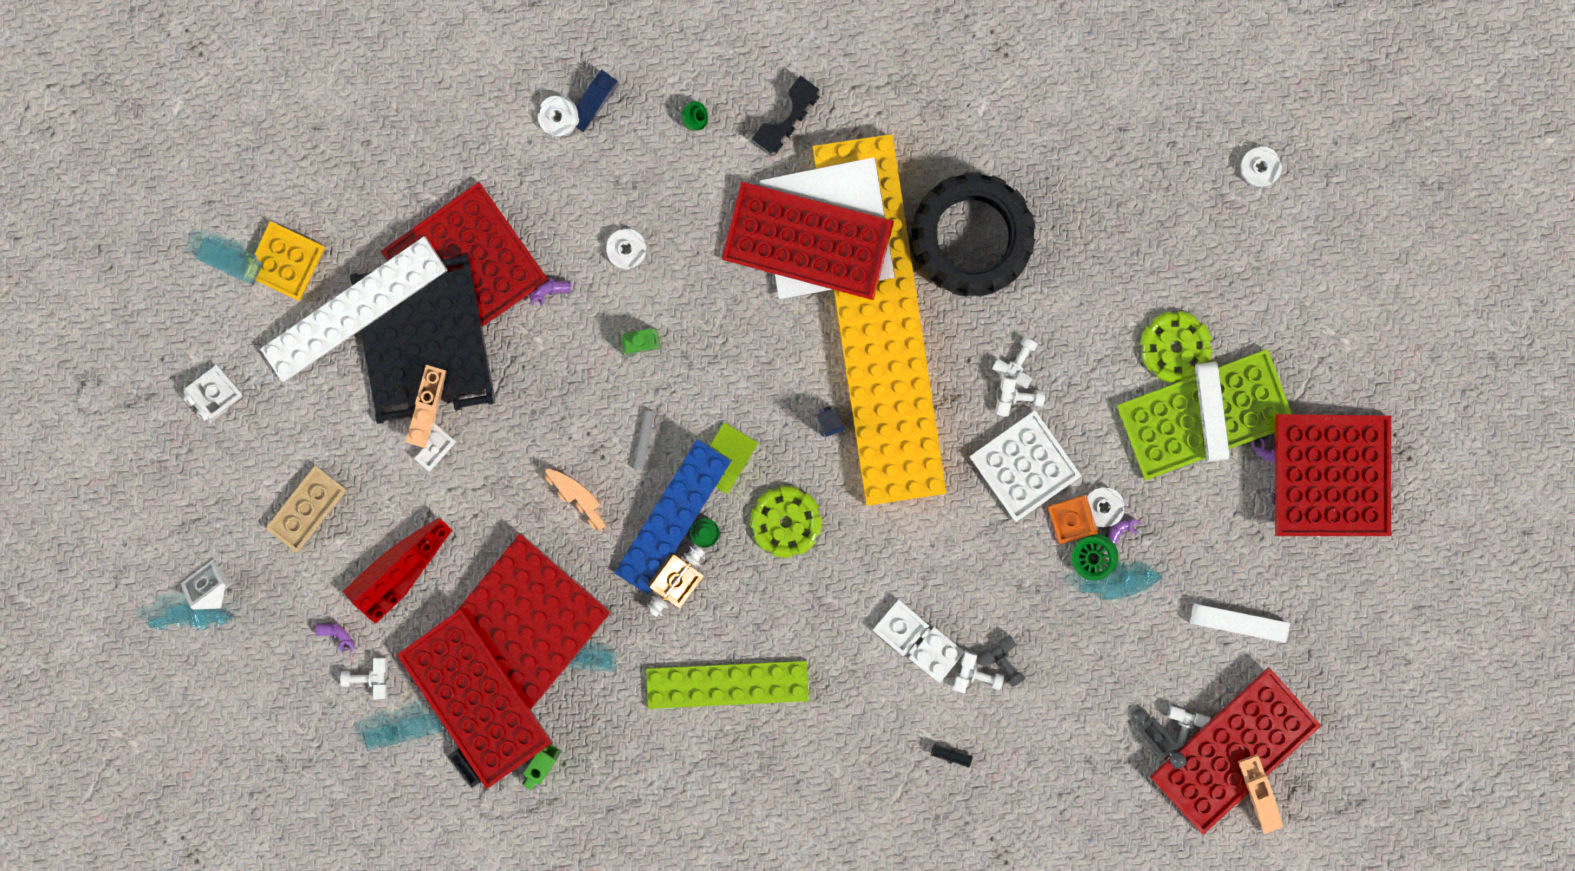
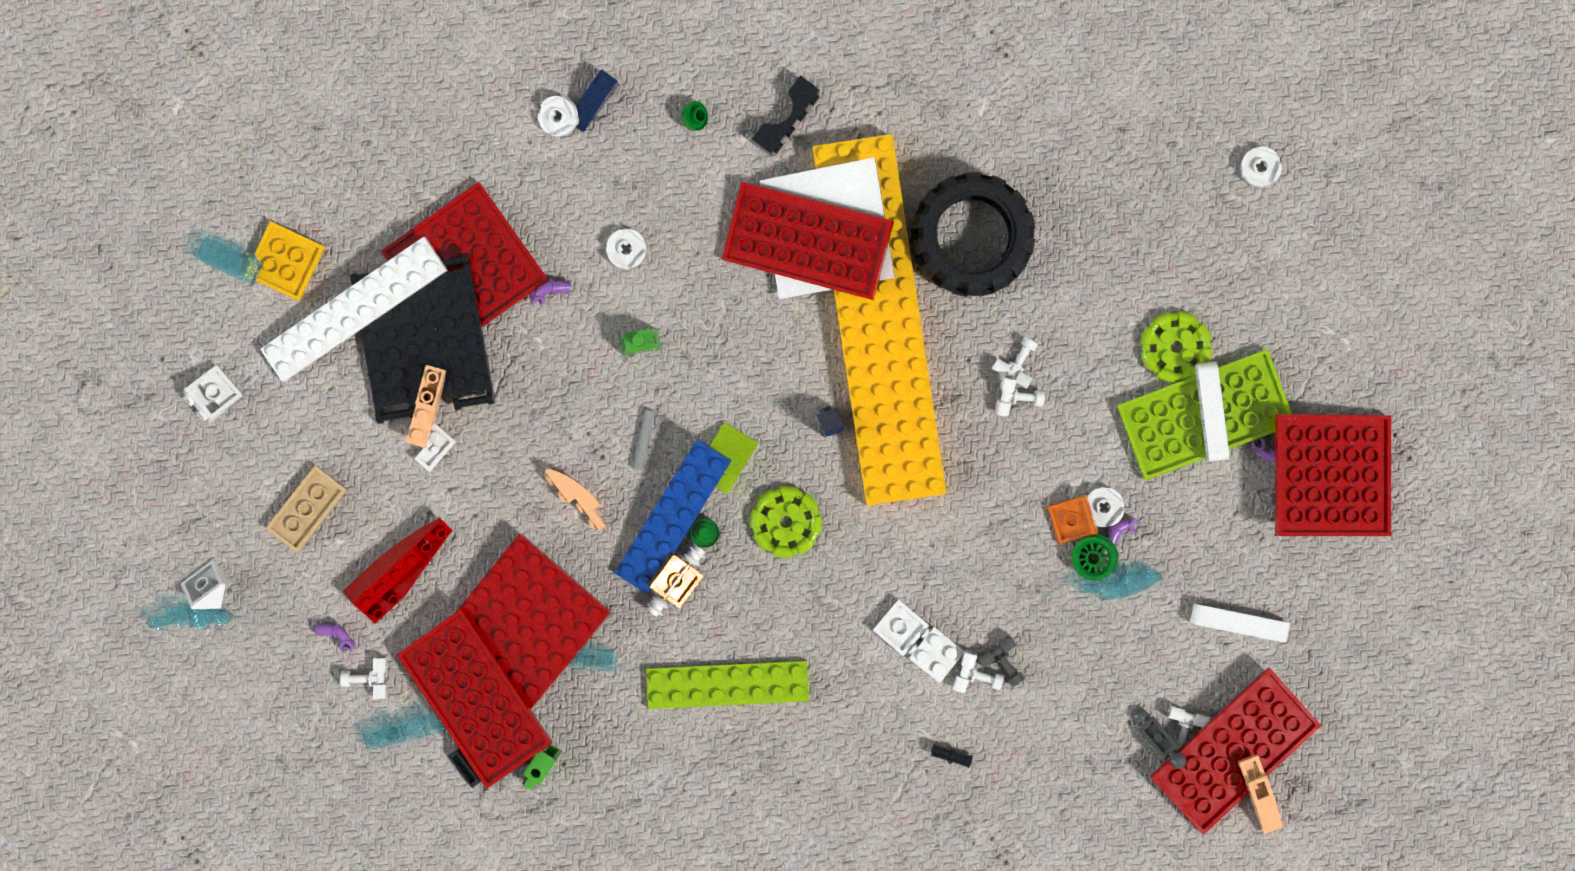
(1025, 466): white plate -> none

